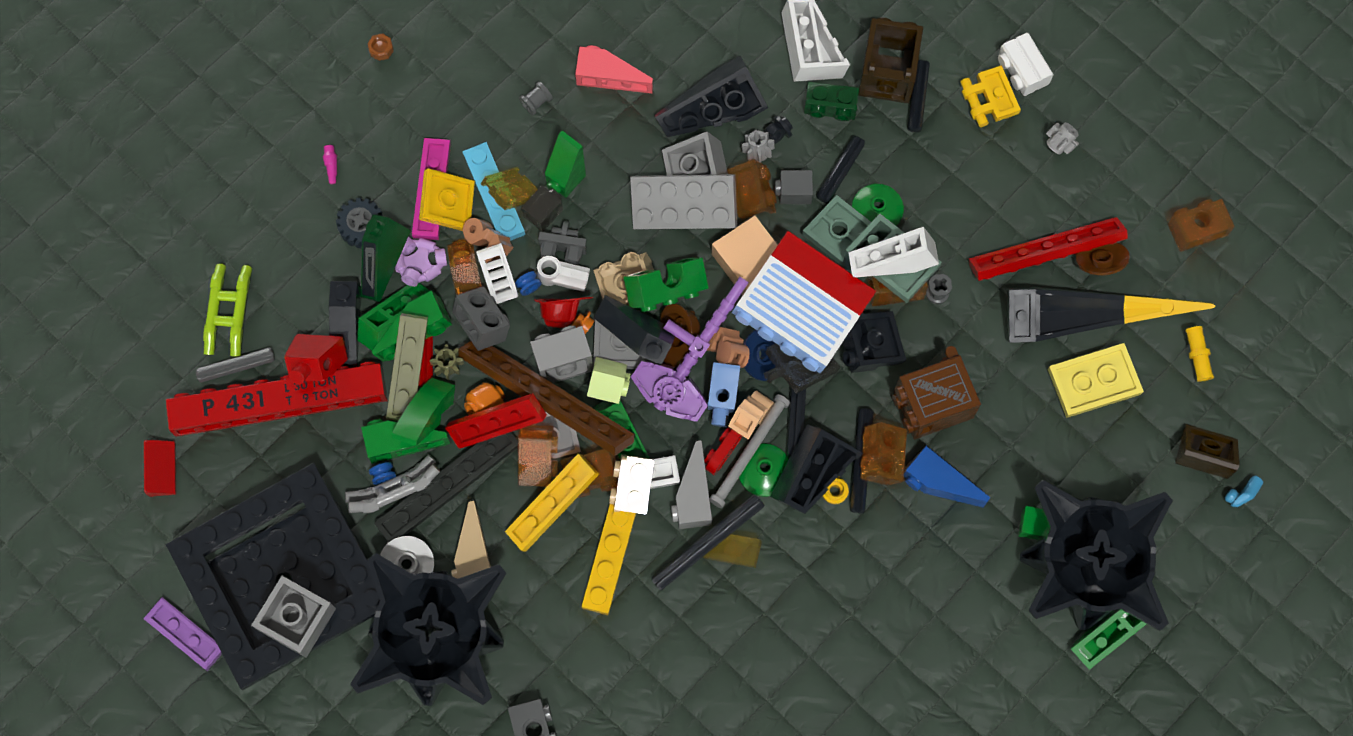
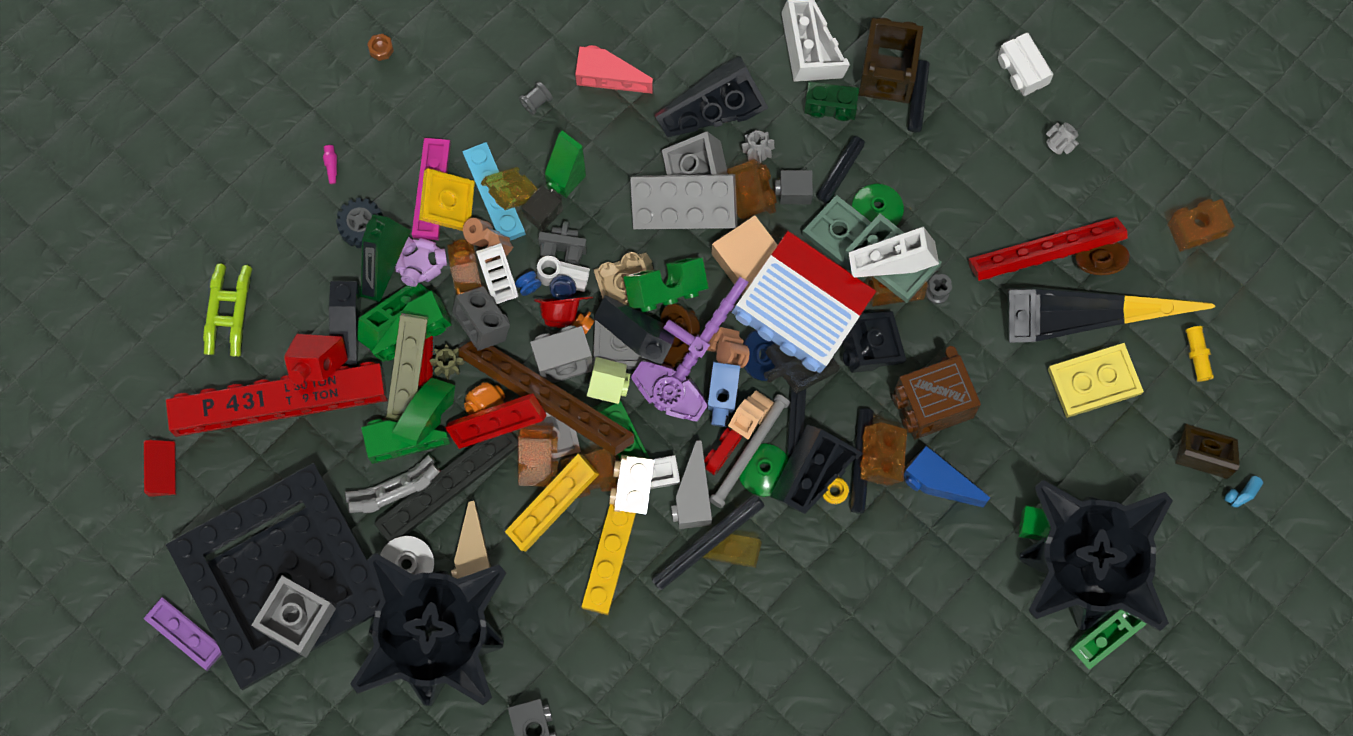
(235, 365): dark grey axle -> none
(382, 473): blue bush -> none
(563, 287): none -> dark blue plate
(779, 129): black plate -> none
(997, 92): yellow plate -> none

